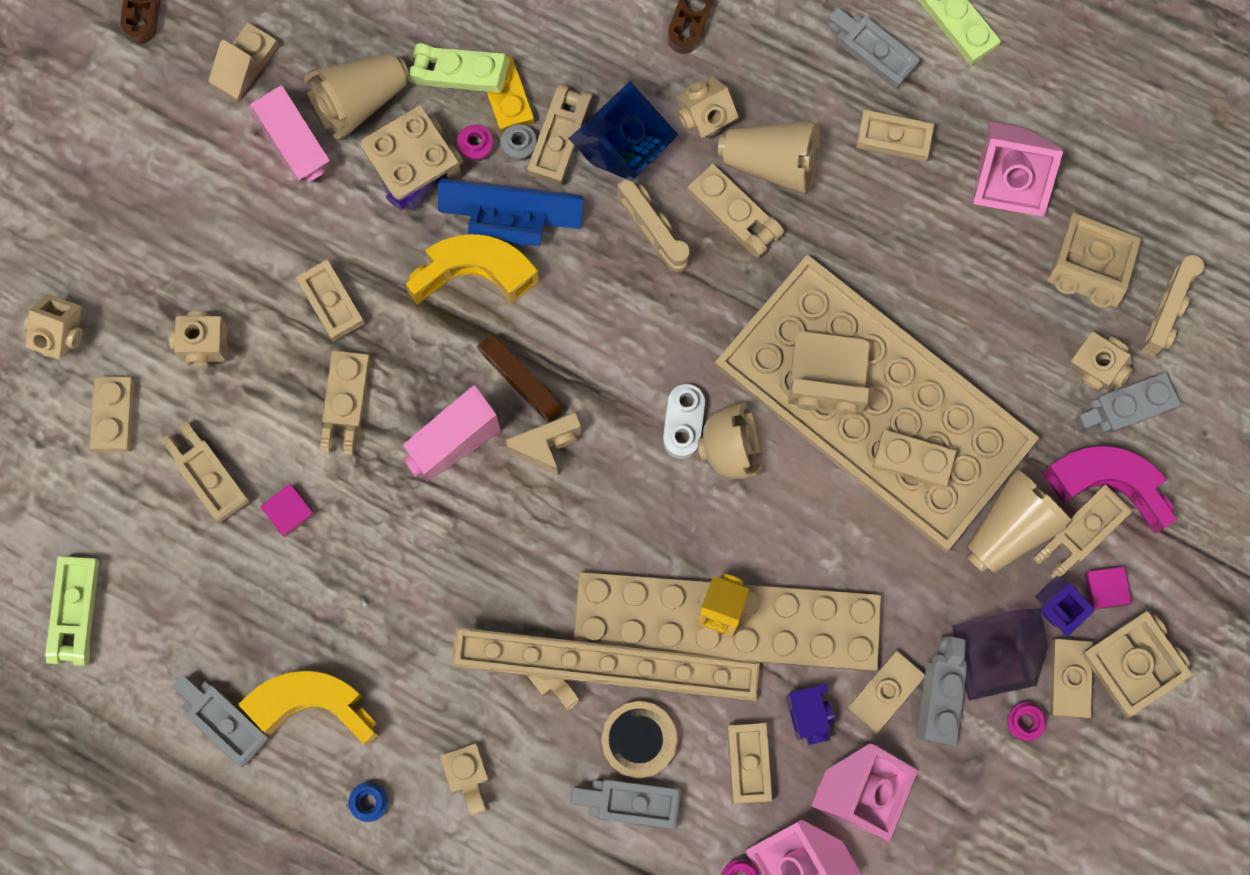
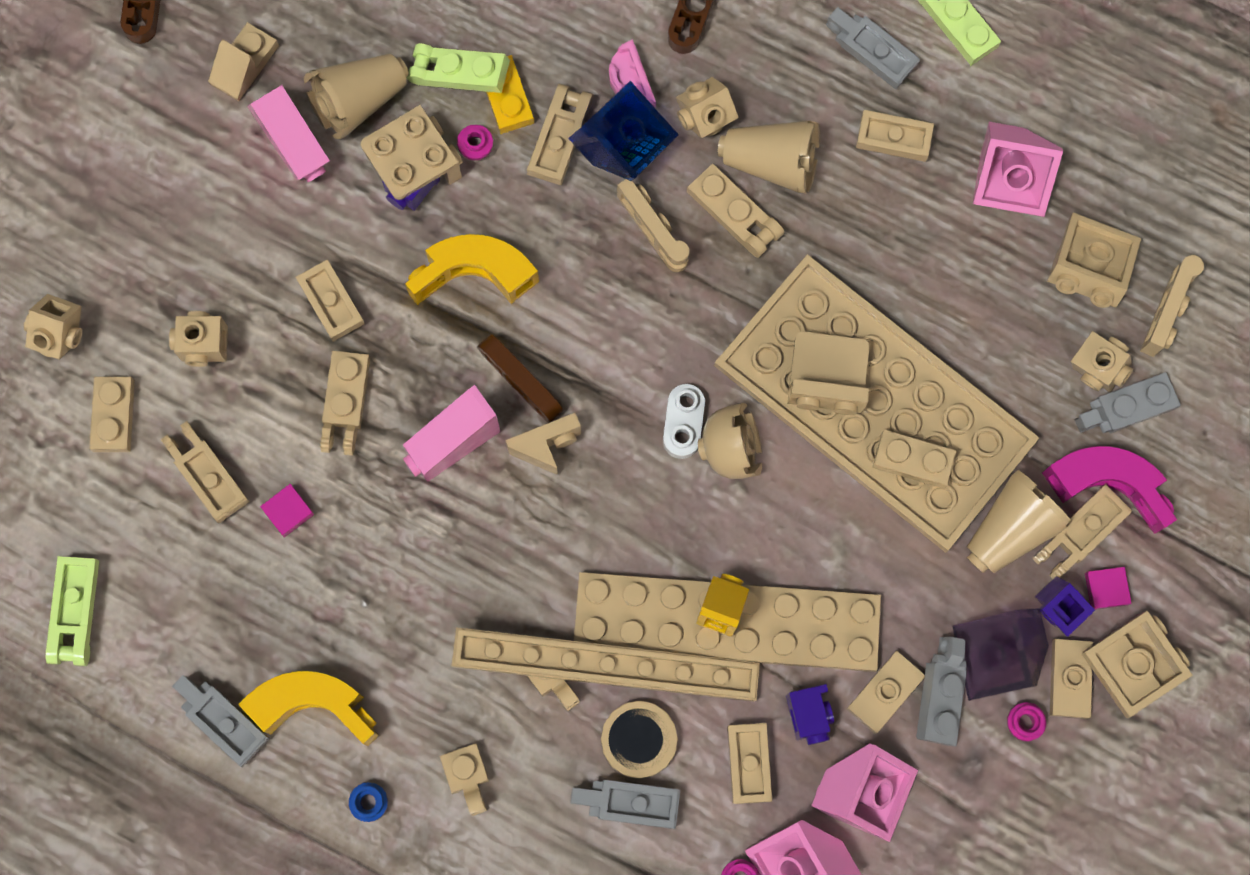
(509, 212): blue bracket -> none
(521, 151): light grey plate -> none
(628, 67): none -> bright pink plate

